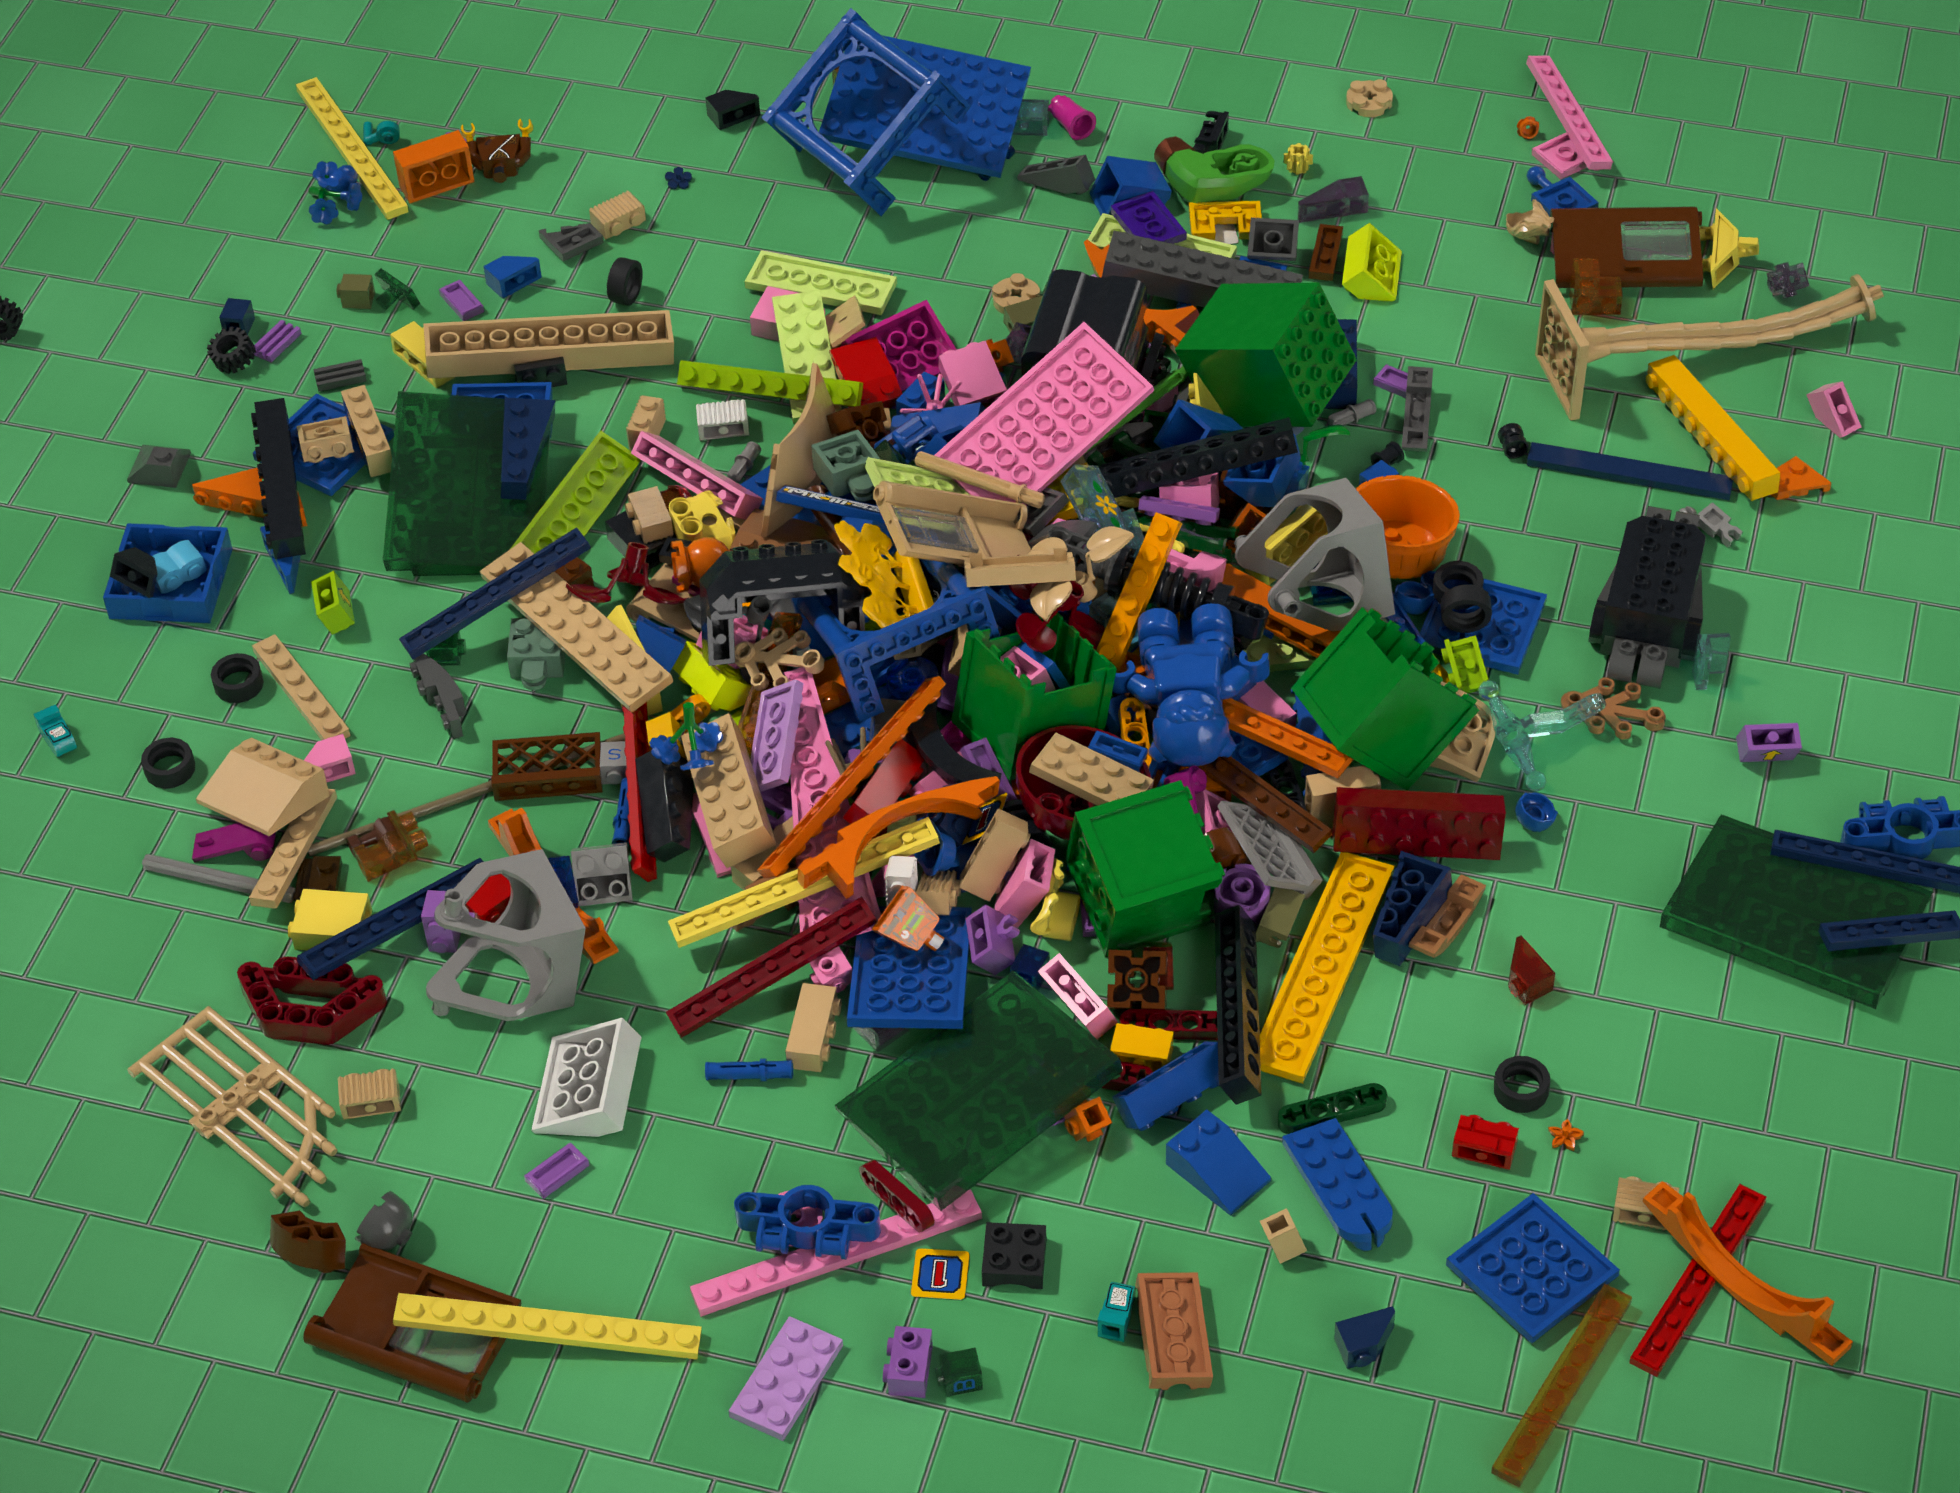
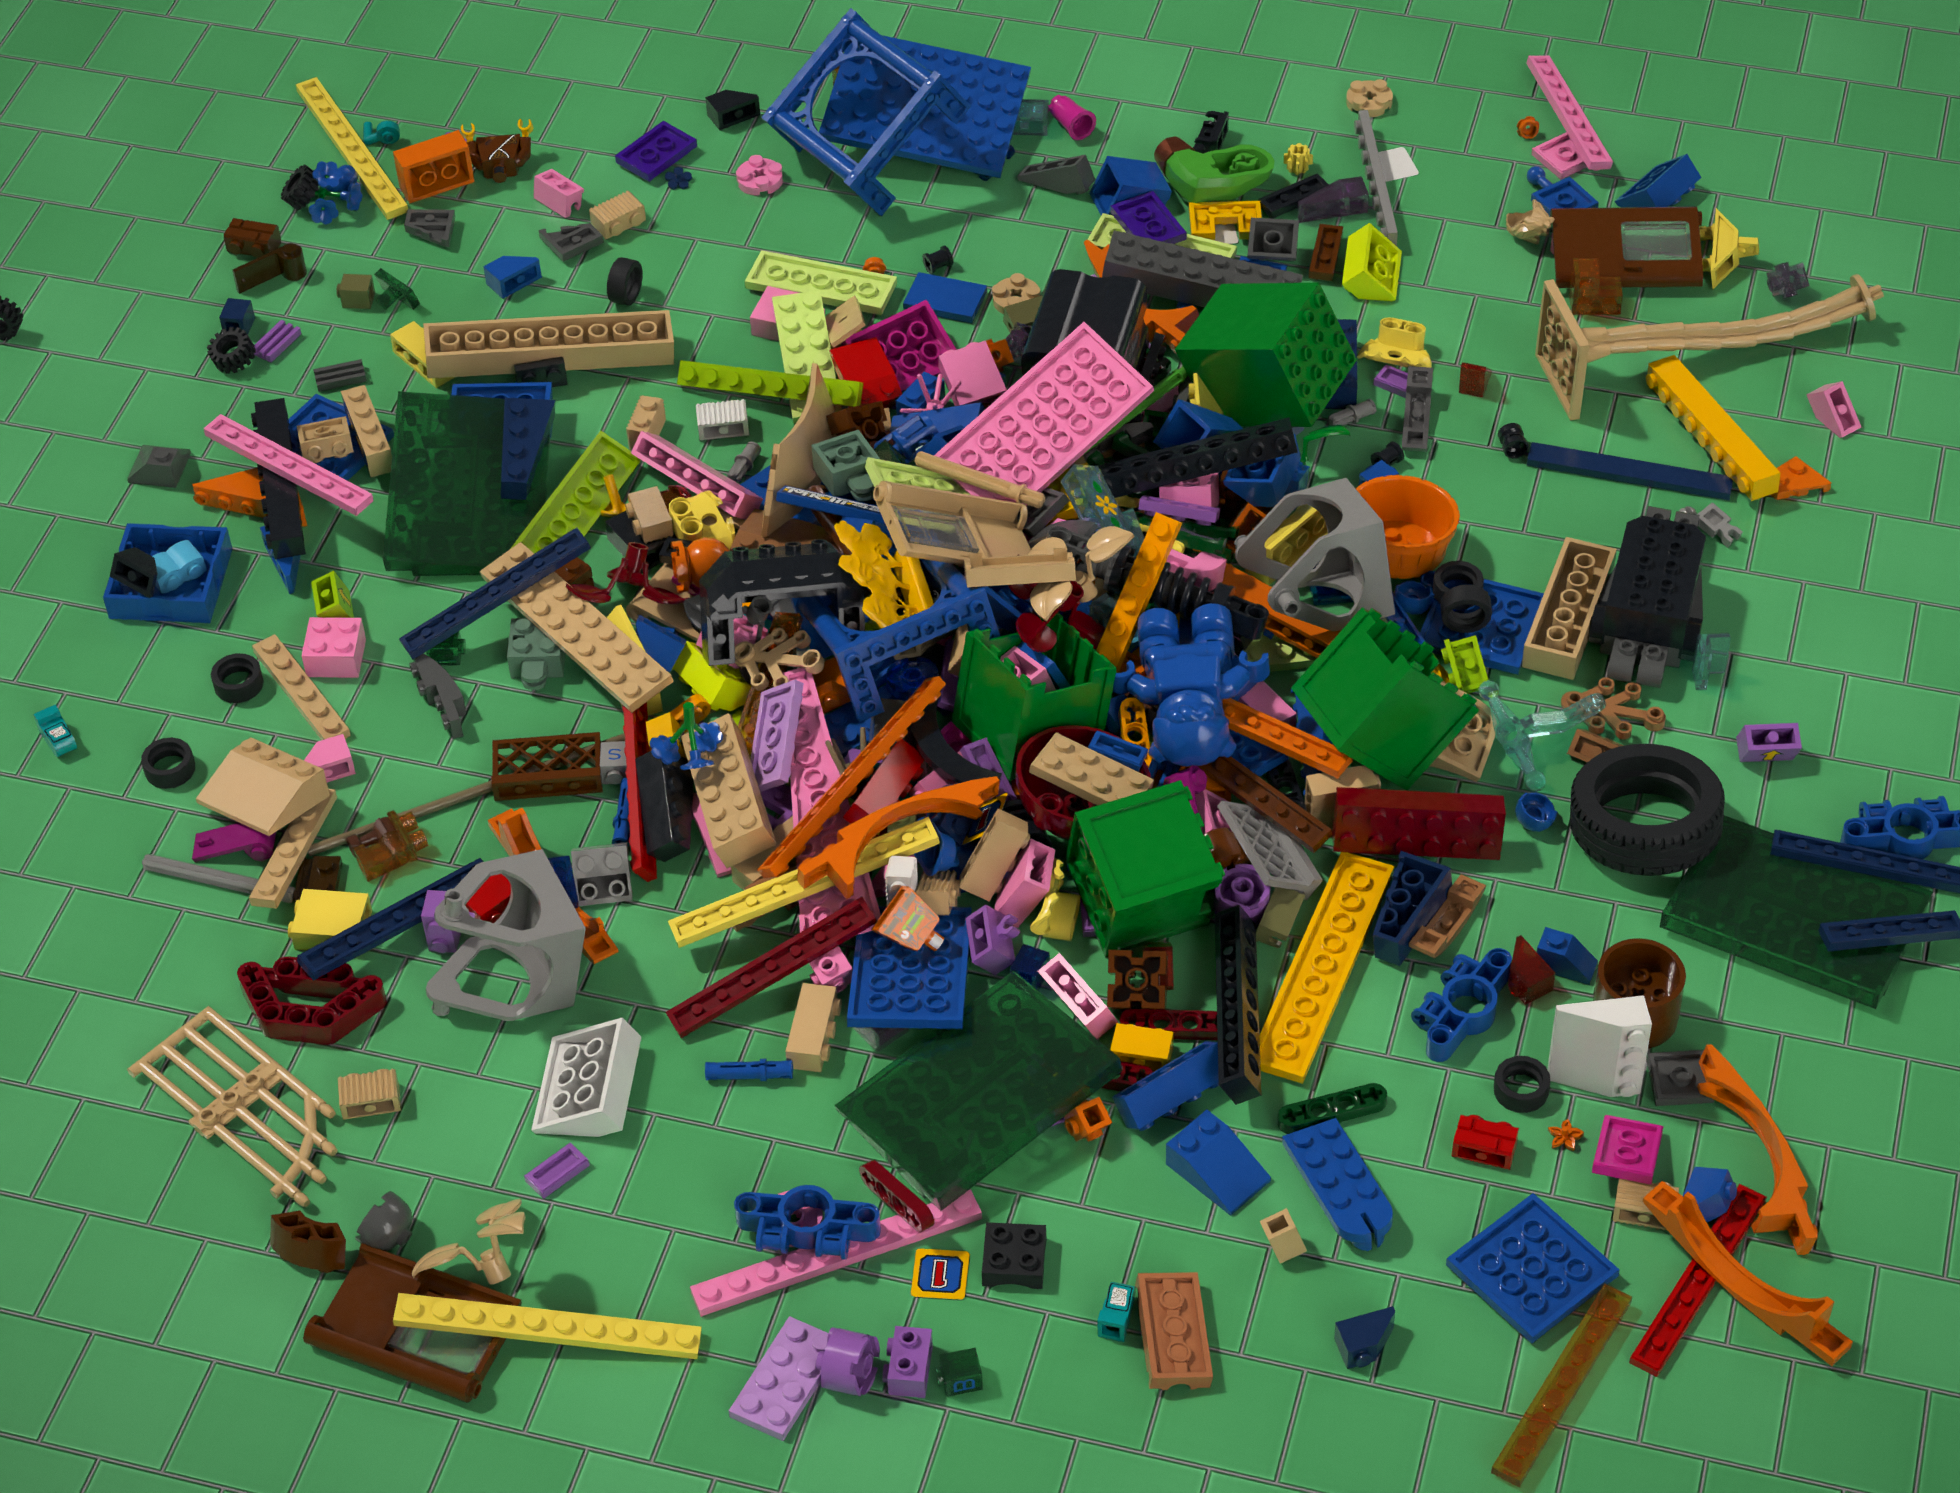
(251, 237): none -> reddish brown brick
(285, 260): none -> dark brown door
(288, 465): none -> bright pink plate
(300, 188): none -> black tyre
(333, 647): none -> bright pink brick
(431, 225): none -> dark grey wing
(461, 300): medium lavender tile -> none
(501, 1221): none -> tan plant
(557, 192): none -> bright pink hinge
(615, 506): none -> yellow plant
(656, 151): none -> dark purple plate
(768, 174): none -> bright pink plate
(848, 1362): none -> medium lavender brick
(875, 265): none -> orange plate
(937, 259): none -> black bush
(947, 296): none -> blue tile
(1288, 197): none -> black plate
(1374, 173): none -> light grey plate
(1397, 164): none -> white sticker
(1400, 339): none -> light yellow piece
(1447, 1025): none -> blue piece
(1474, 379): none -> clear red slope
(1567, 608): none -> tan brick
(1567, 956): none -> blue slope
(1589, 745): none -> medium nougat panel
(1601, 1045): none -> white slope
(1627, 1149): none -> dark pink tile
(1639, 847): none -> black tyre
(1649, 971): none -> reddish brown brick
(1662, 185): none -> blue slope
(1676, 1077): none -> dark grey tile
(1712, 1191): none -> blue slope
(1786, 1207): none -> orange slope

